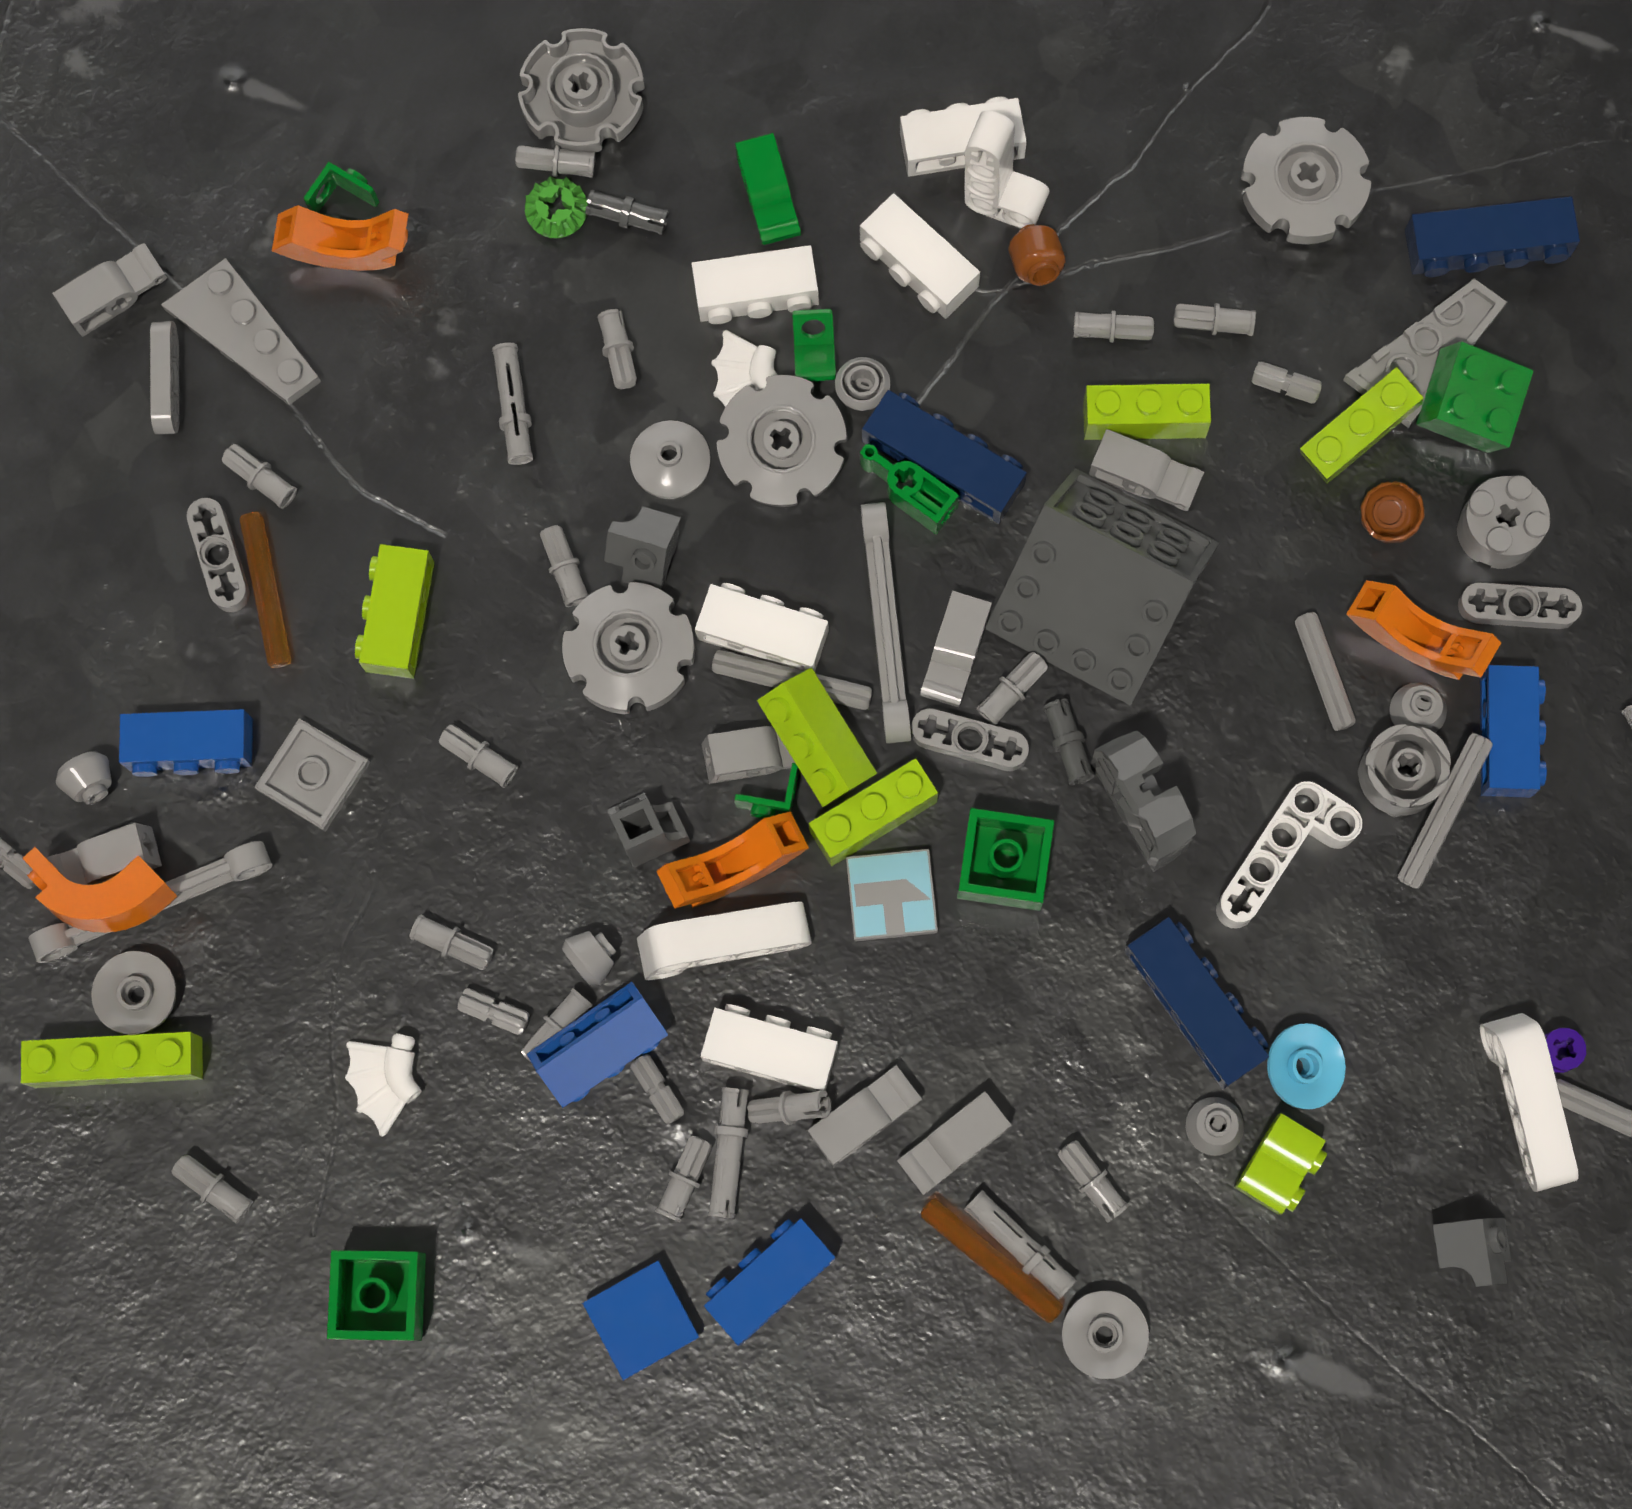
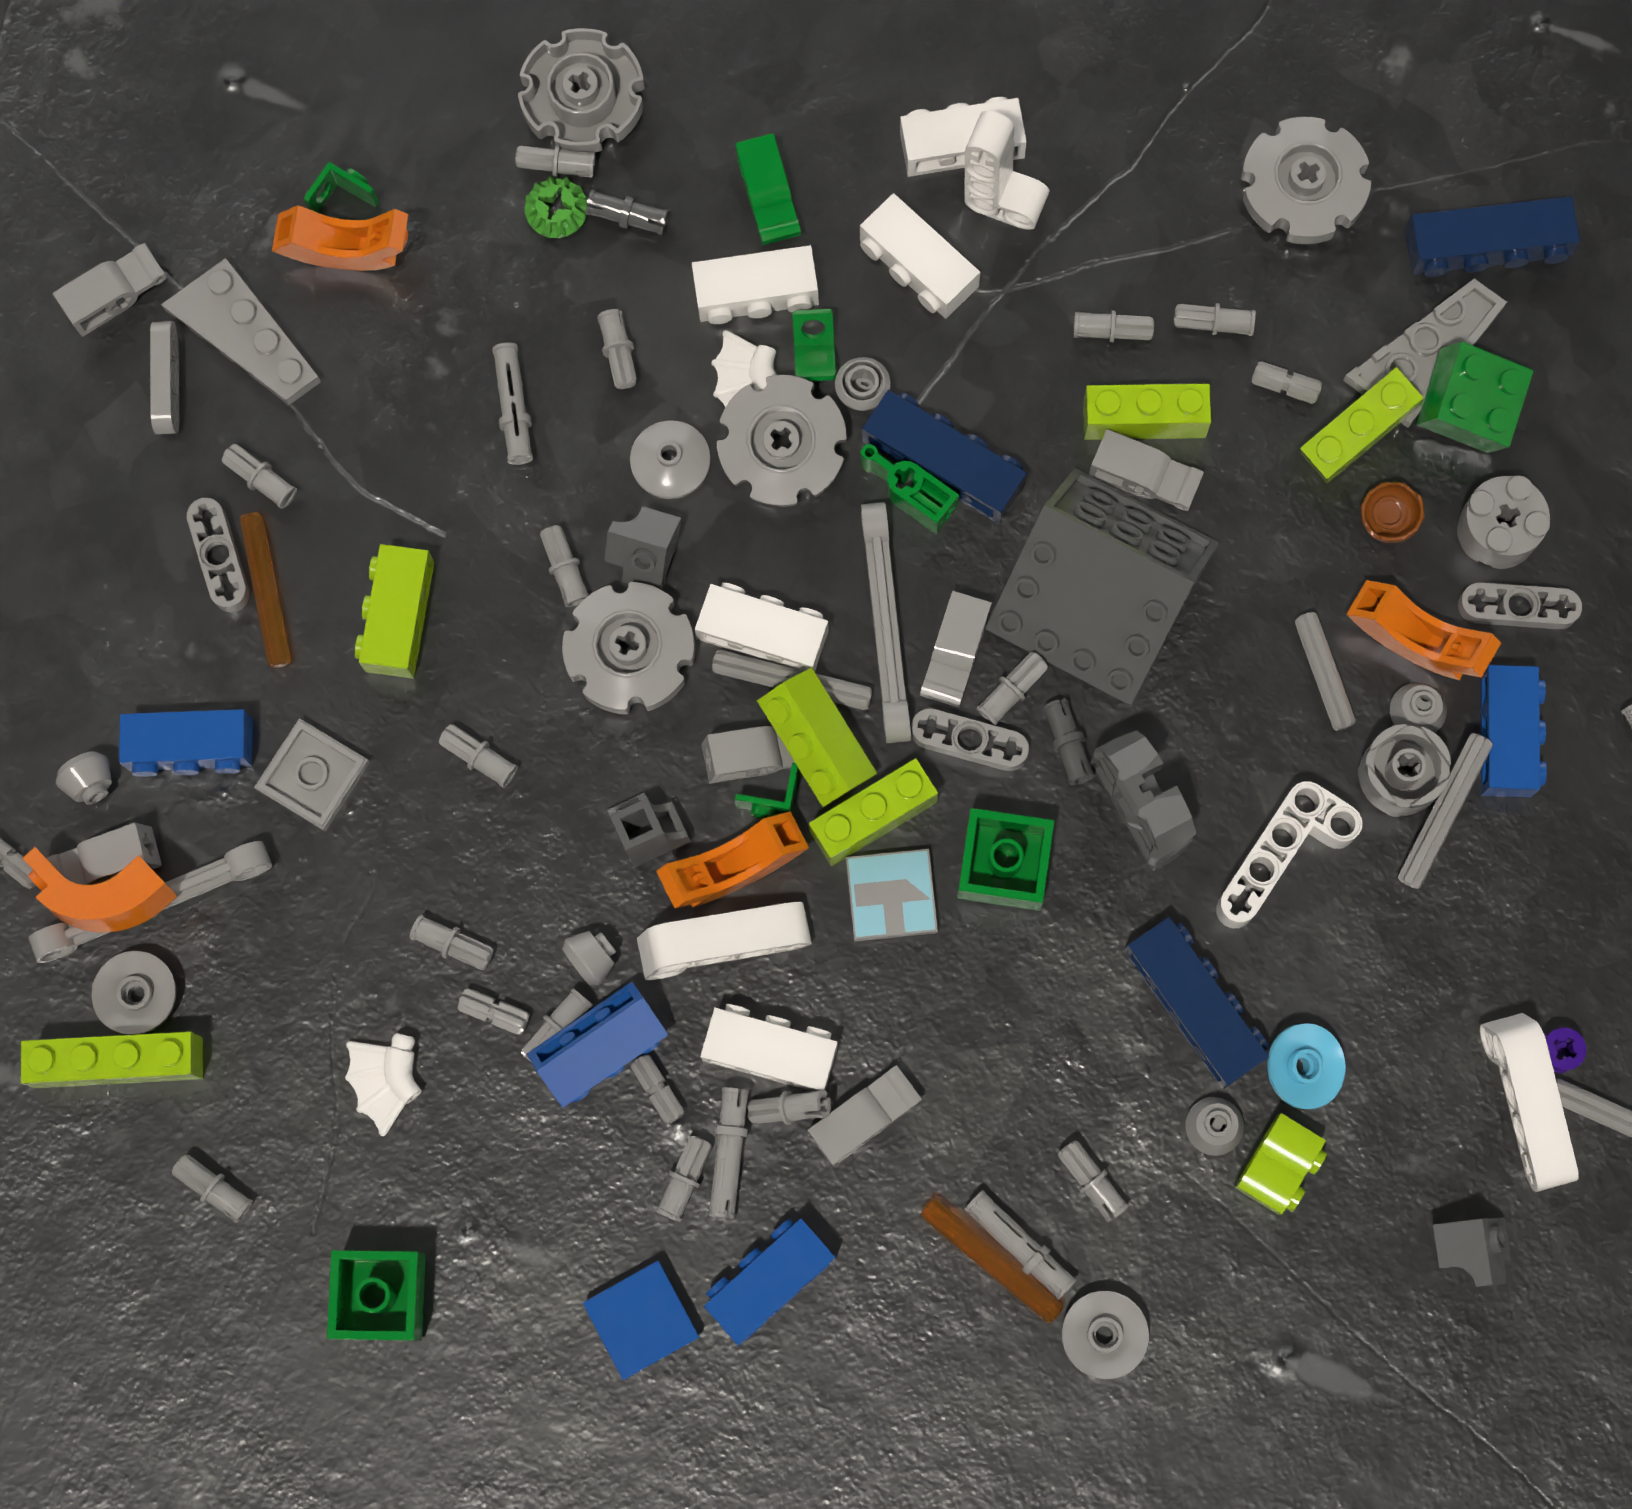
(954, 1143): light grey piece -> none
(1037, 254): dark orange head -> none

